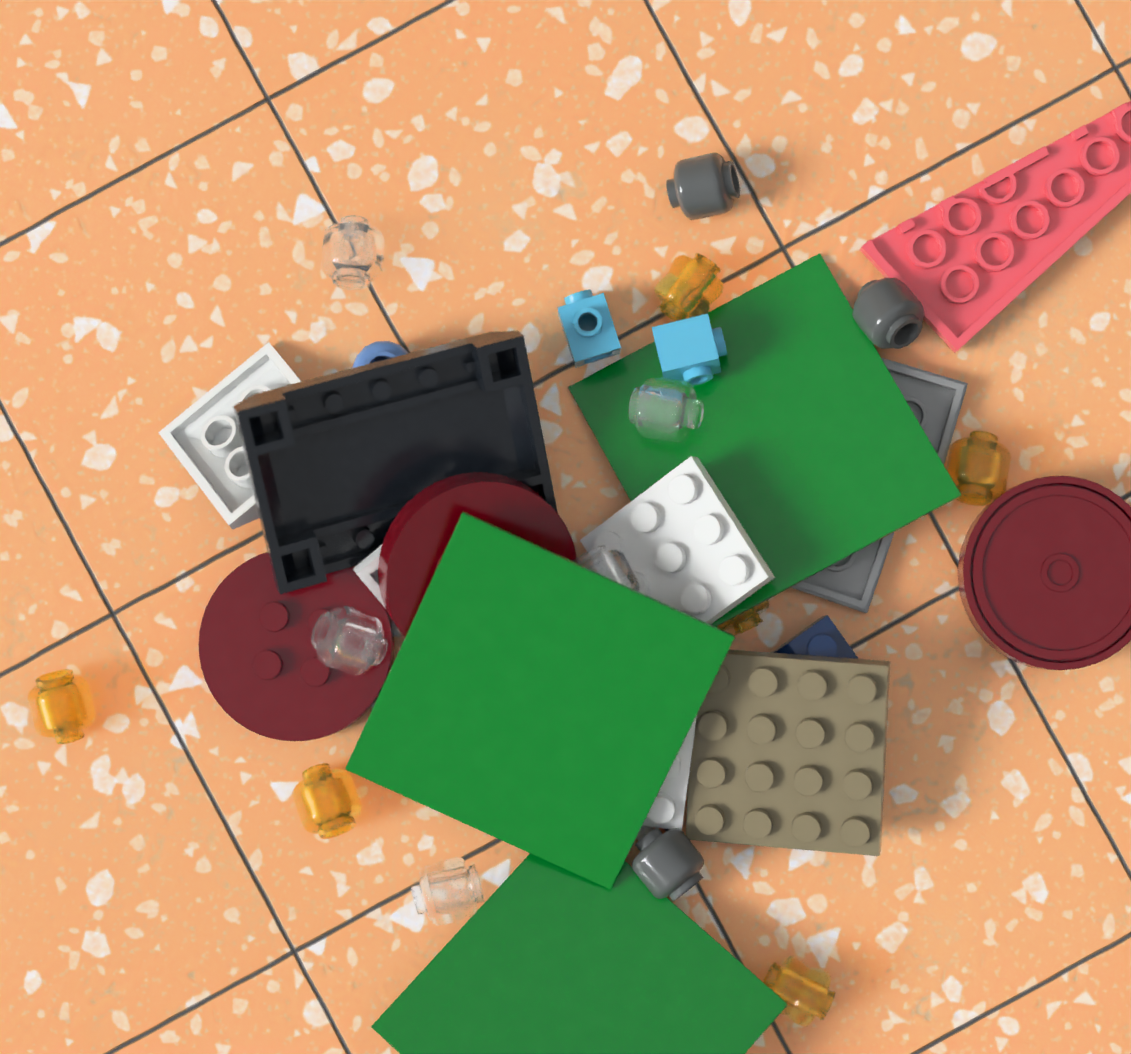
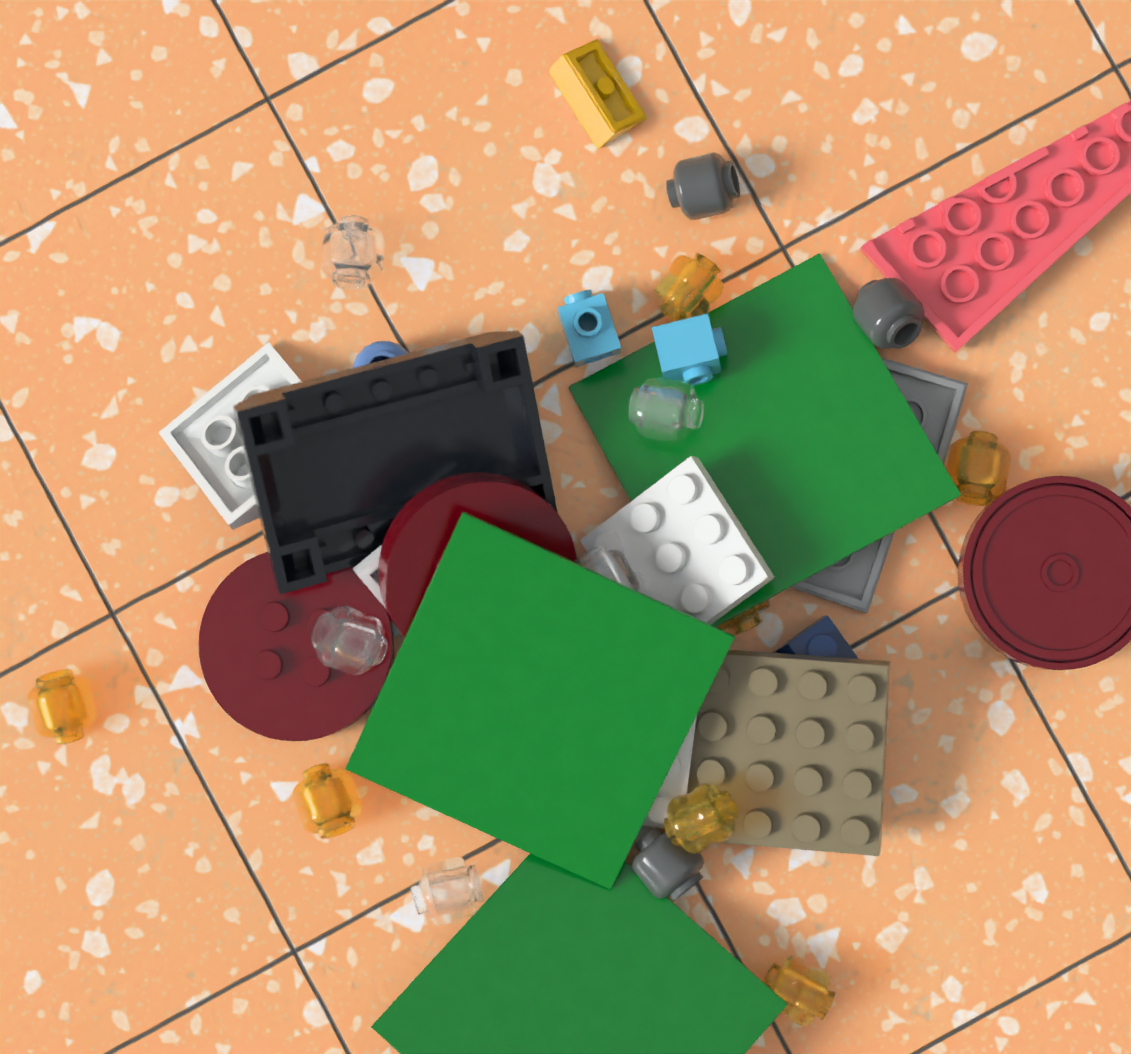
(596, 93): none -> yellow slope
(701, 818): none -> clear yellow piece

